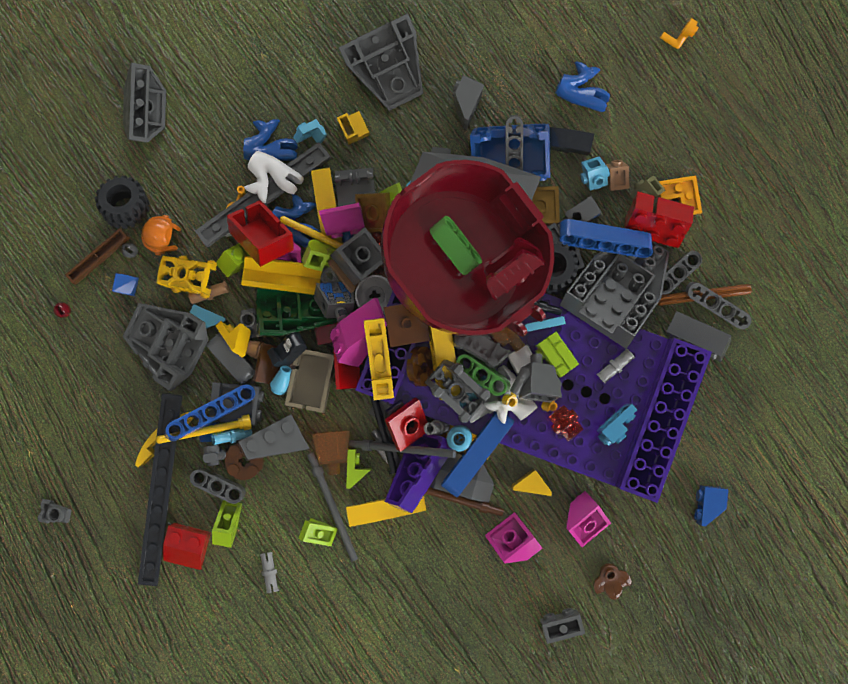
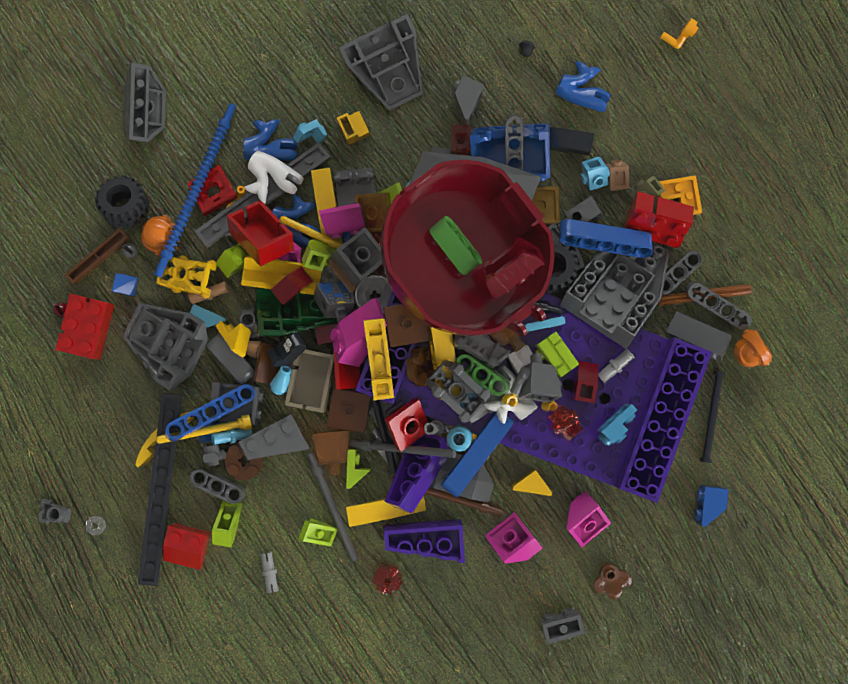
(85, 327): none -> red piece
(100, 522): none -> clear plate
(167, 254): none -> blue hose
(218, 179): none -> red piece
(291, 285): none -> dark red slope
(348, 410): none -> reddish brown plate
(387, 586): none -> clear red brick
(429, 538): none -> dark purple wedge
(460, 132): none -> clear red brick
(526, 48): none -> black piece
(585, 382): none -> dark red slope
(712, 416): none -> black bar
(751, 350): none -> orange helmet

